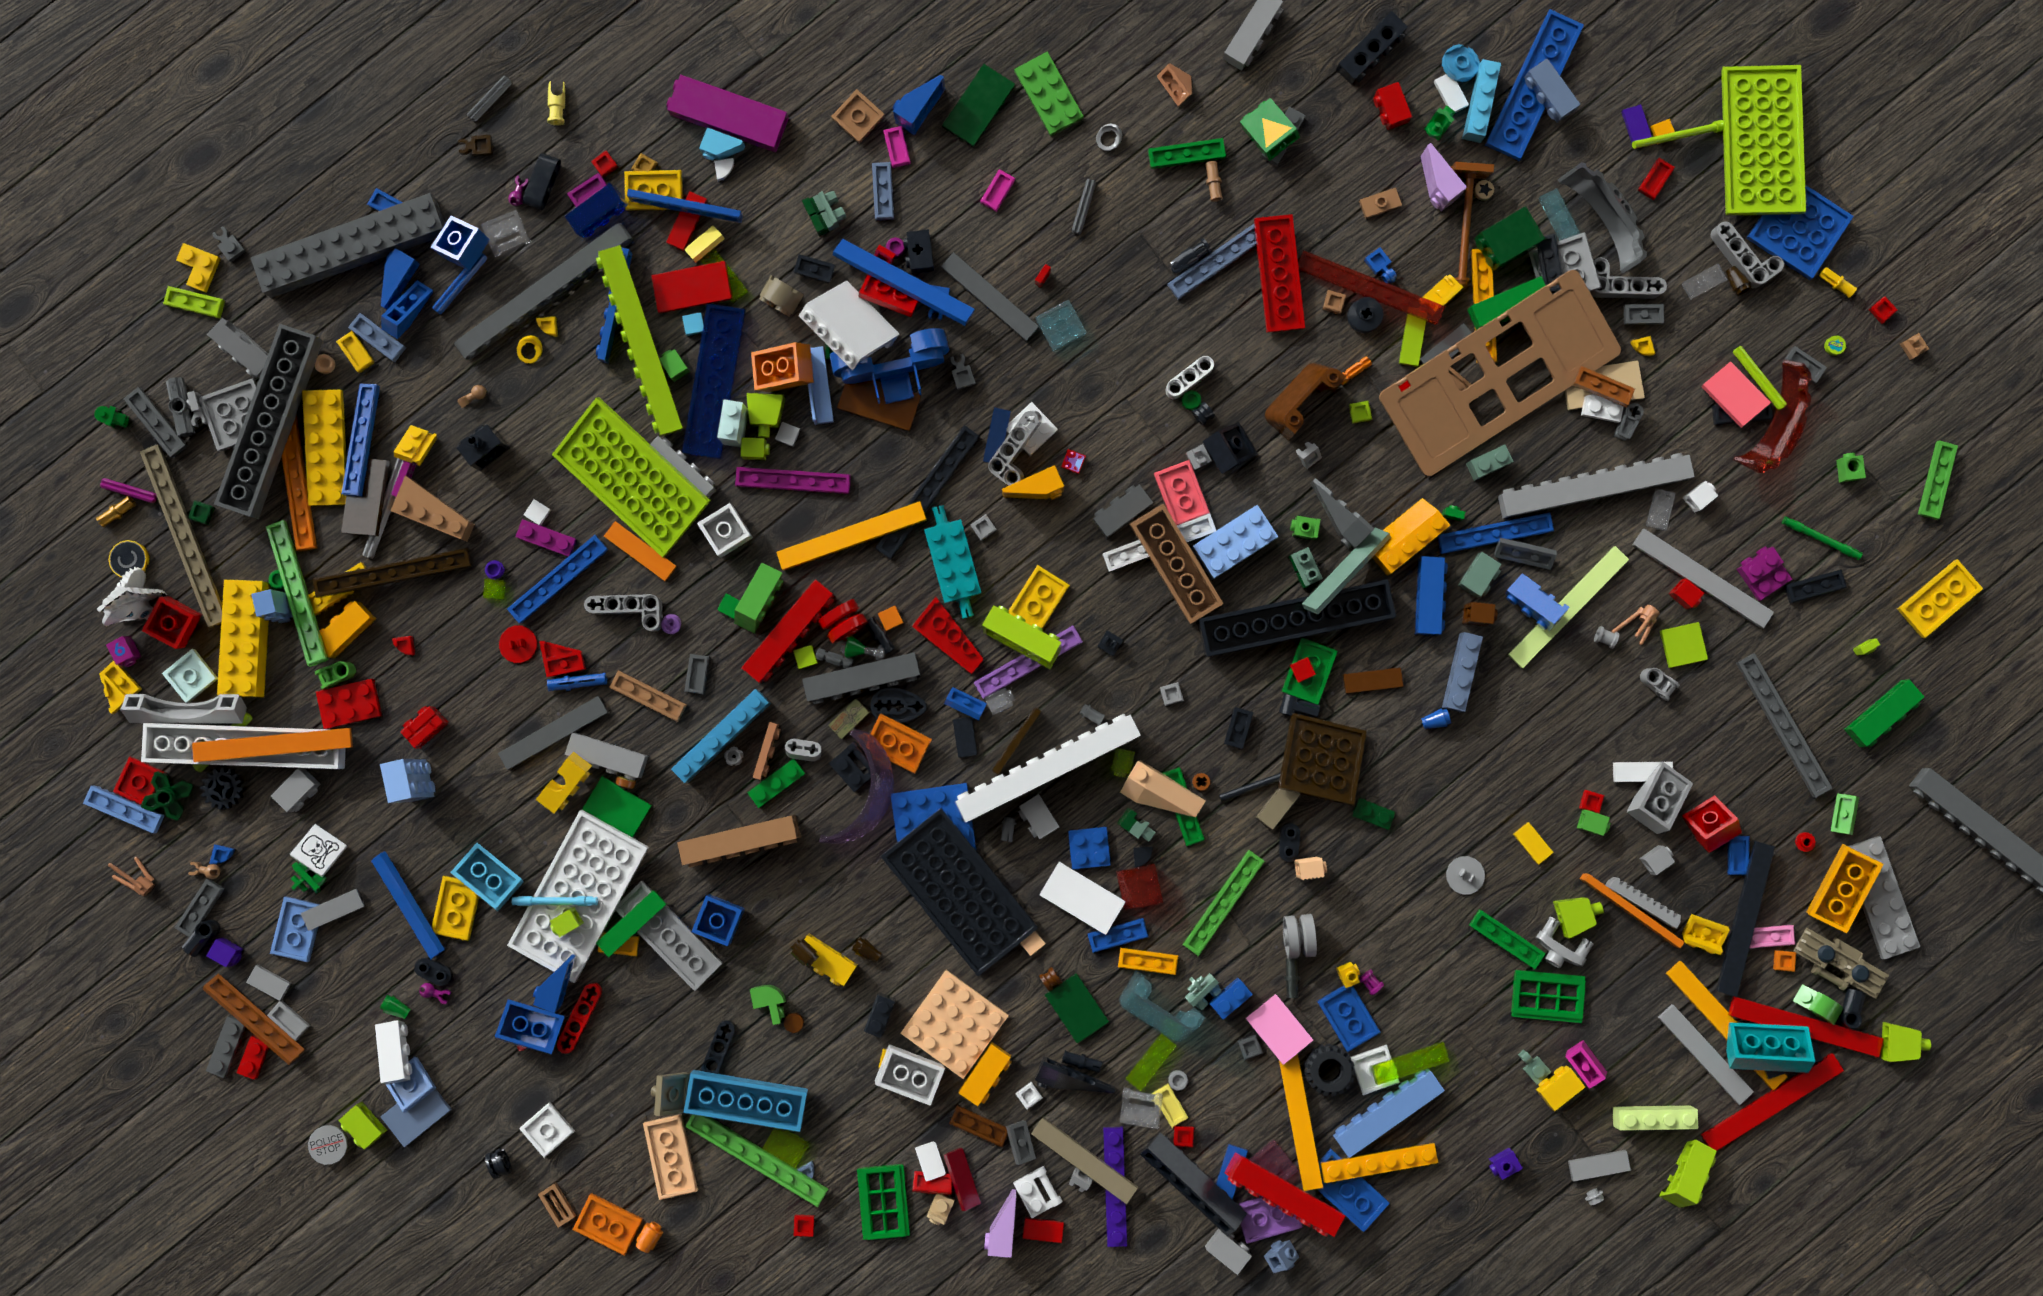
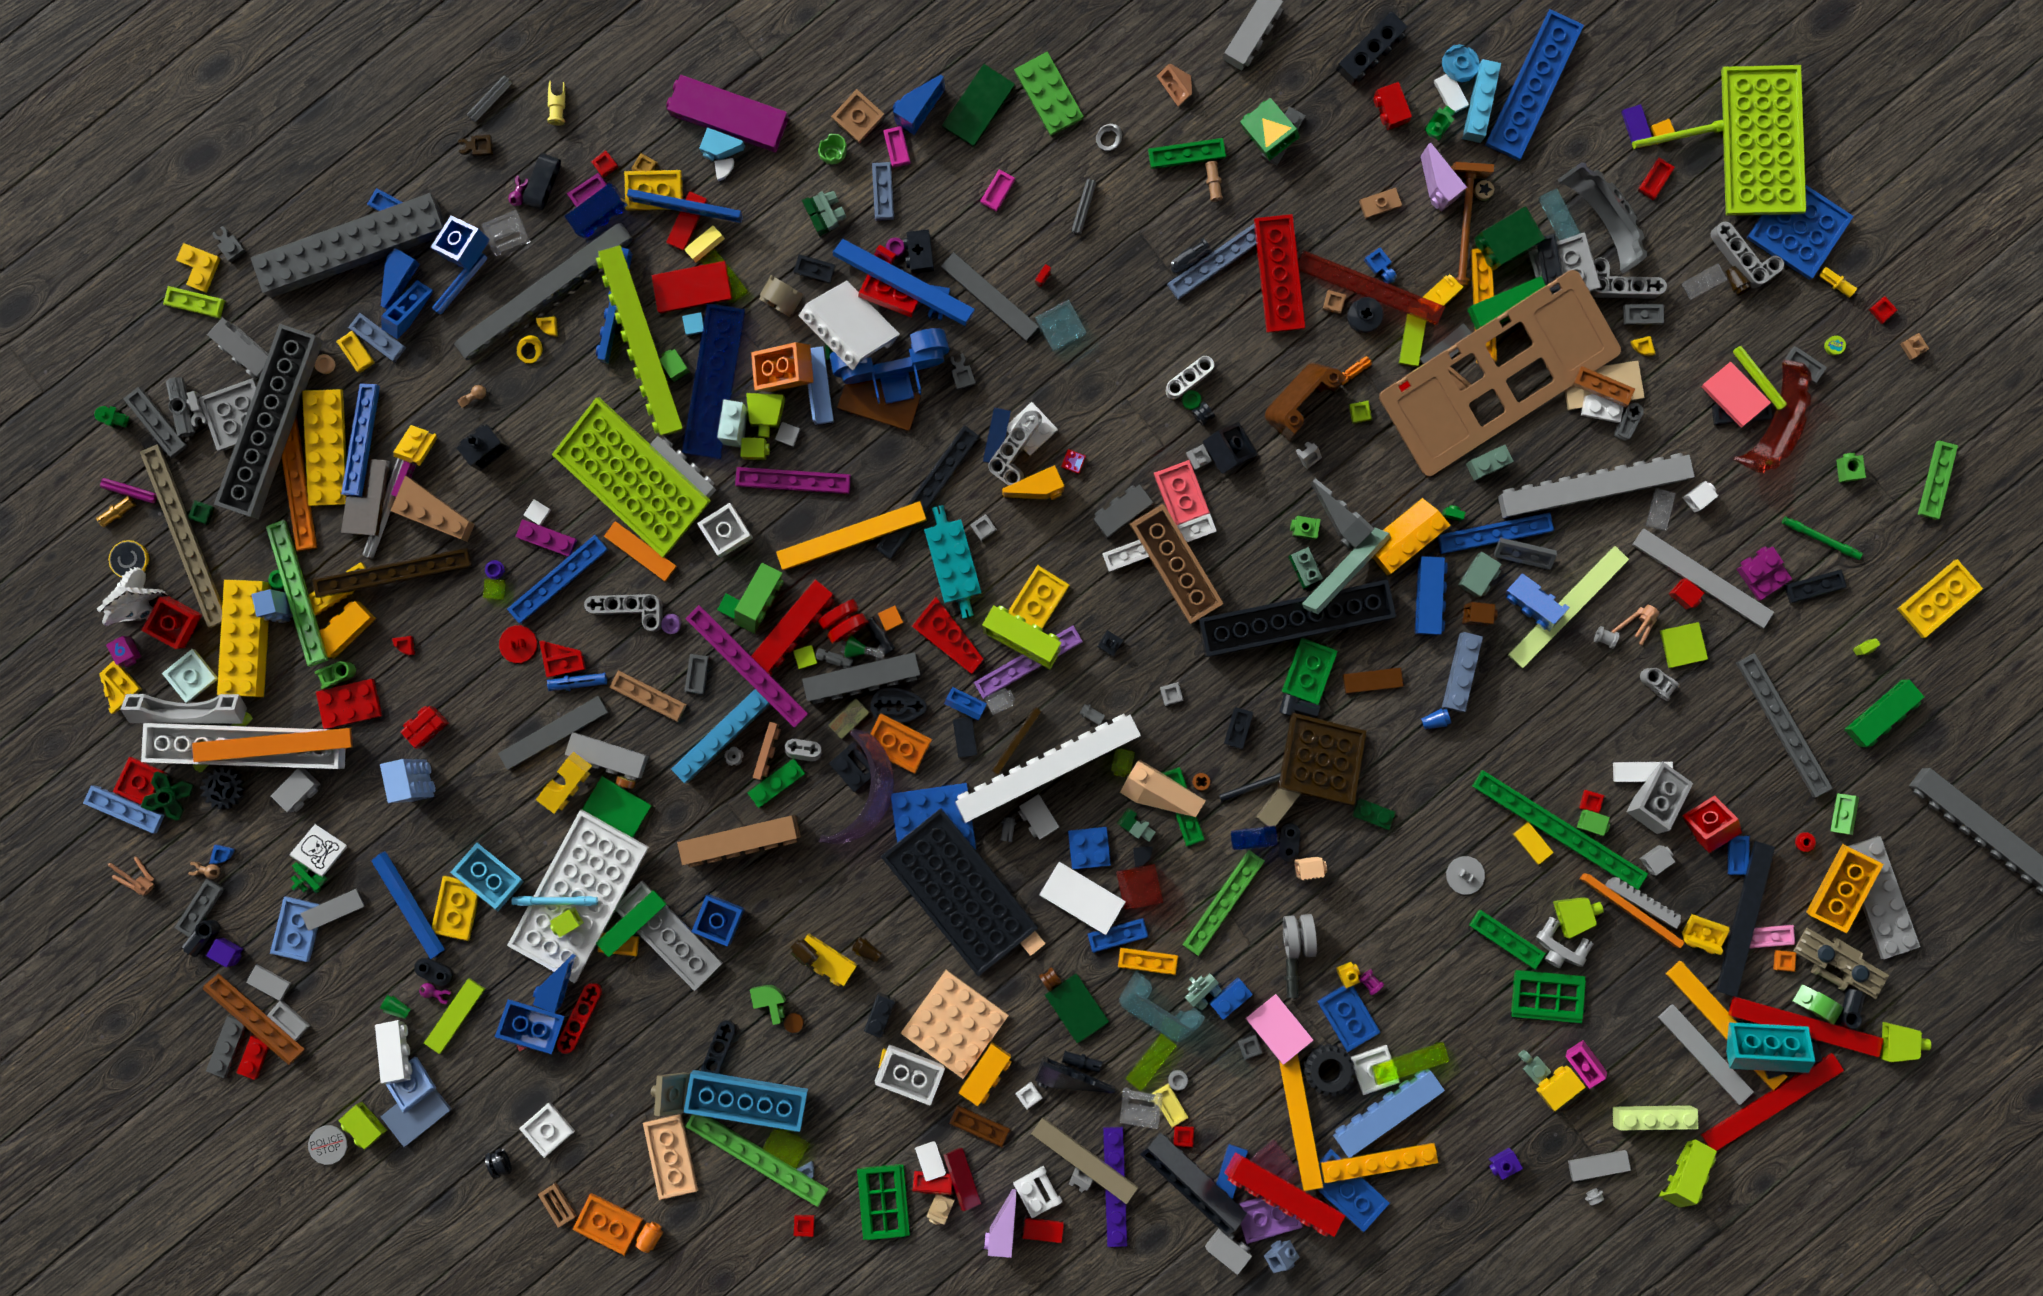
(454, 1016): none -> lime tile
(746, 666): none -> magenta plate
(832, 149): none -> bright green hair
(1020, 1142): dark grey plate -> none
(1234, 542): light blue brick -> none
(1254, 837): none -> clear blue brick
(1302, 669): red tile -> none
(1551, 91): sand blue brick -> none
(1559, 830): none -> green plate

